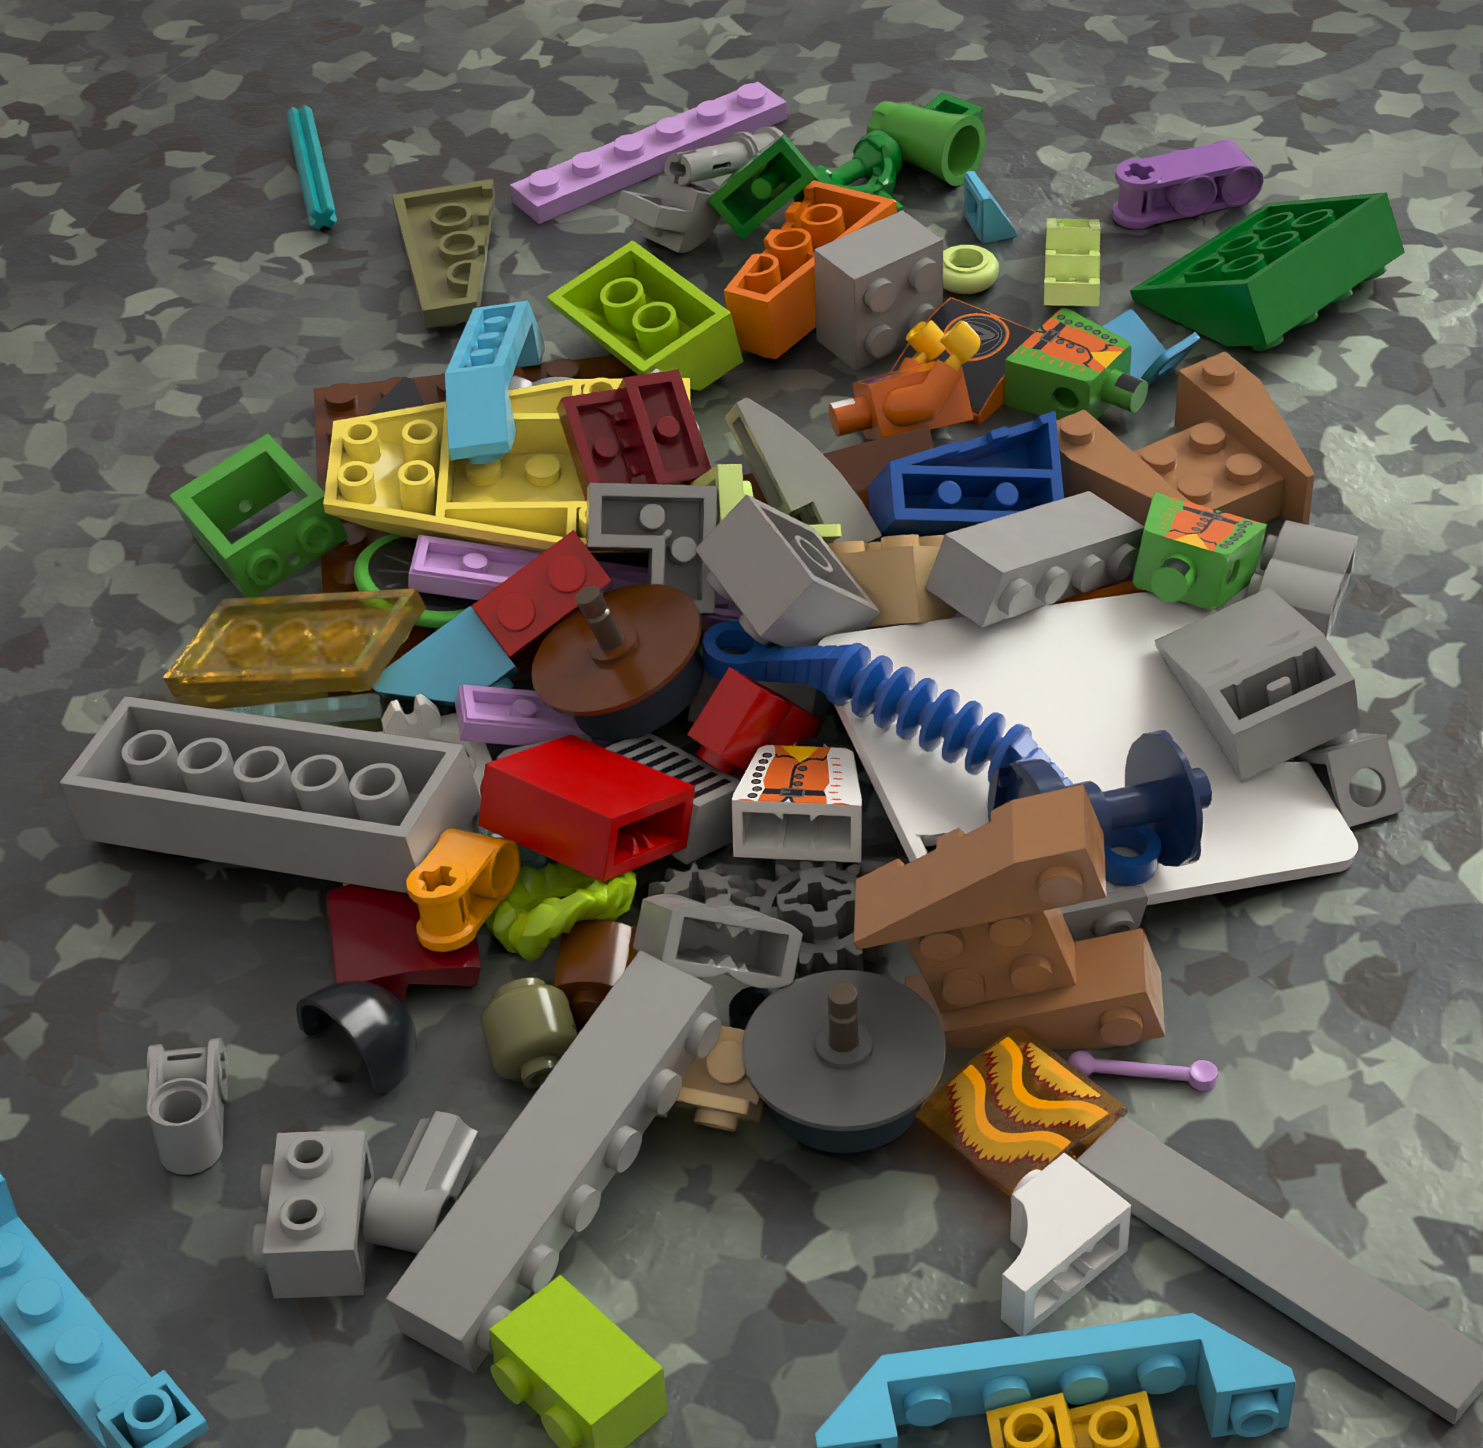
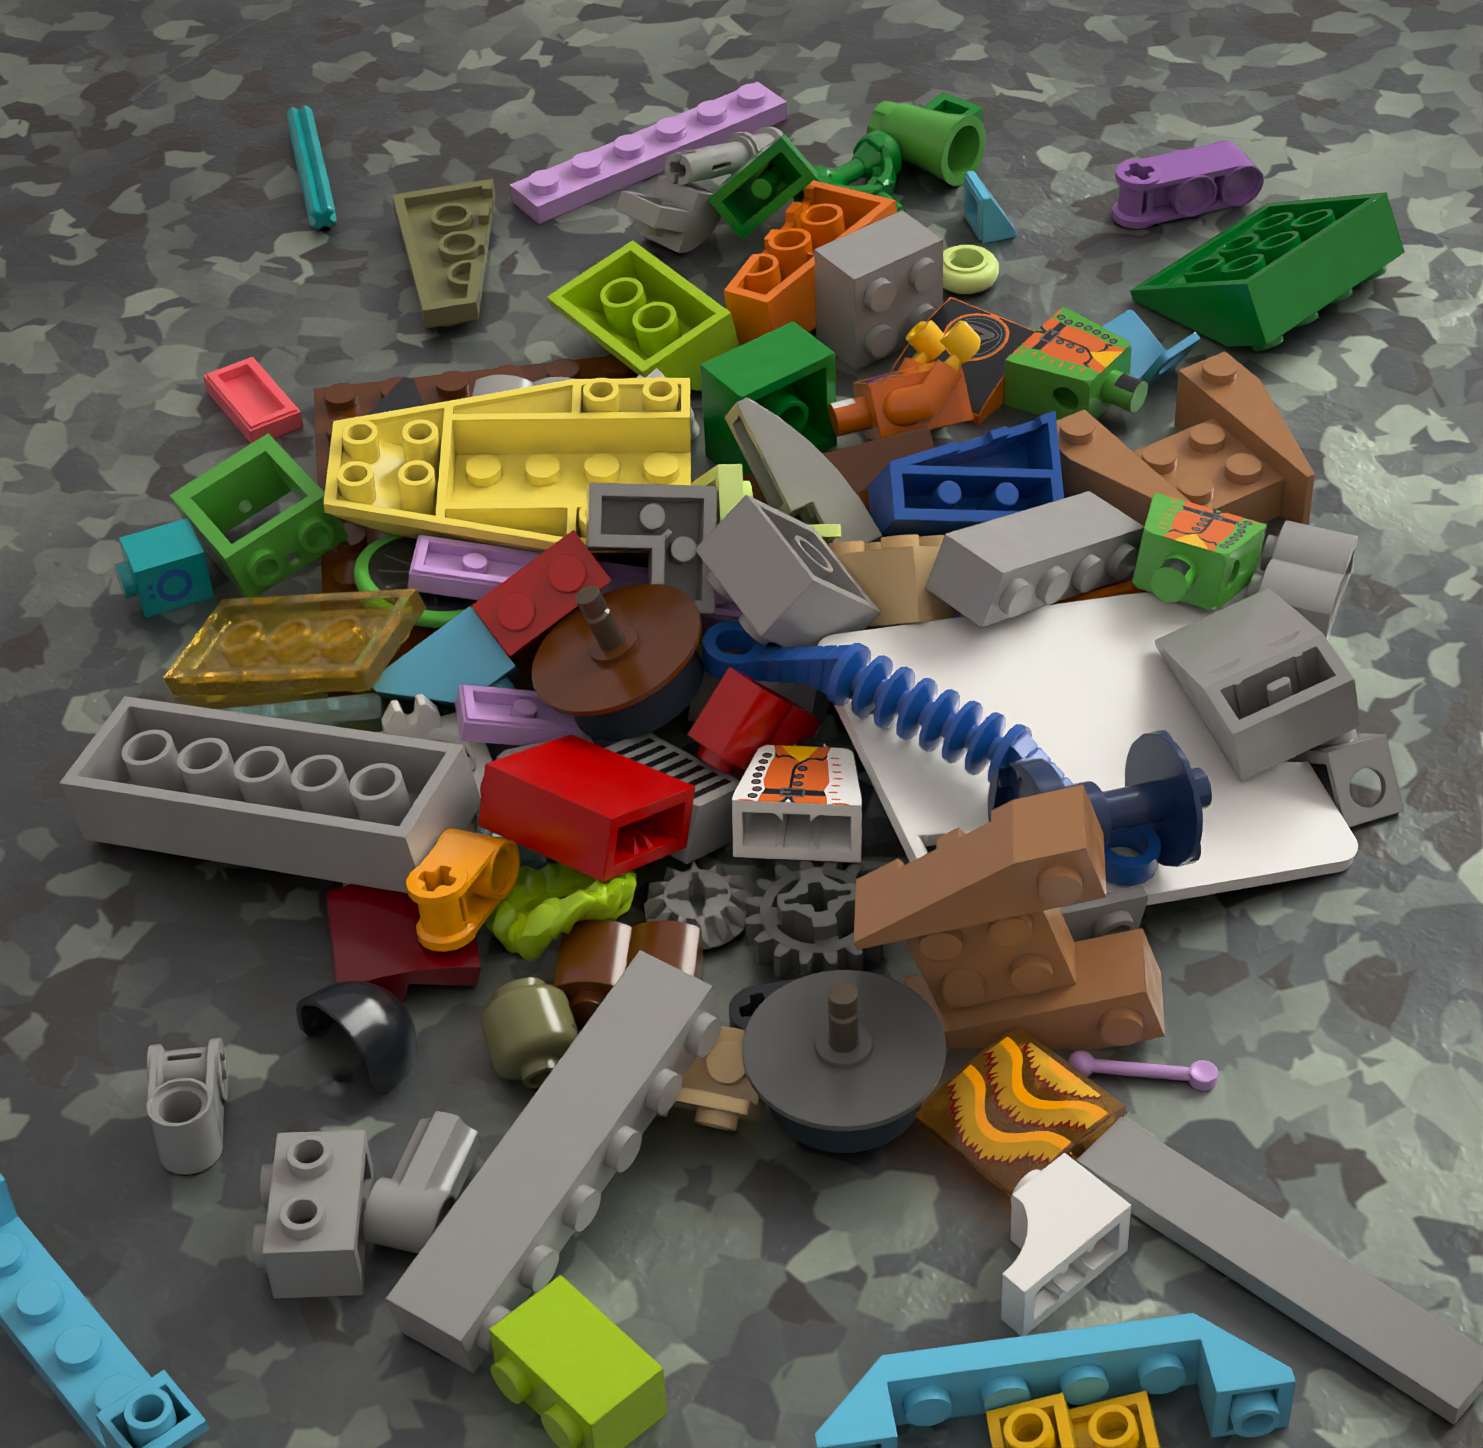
(164, 568): none -> teal brick
(253, 400): none -> coral tile
(479, 379): medium azure slope -> none
(635, 433): dark red slope -> none
(718, 940): light grey brick -> none
(780, 371): none -> green brick
(1072, 262): yellowish green slope -> none

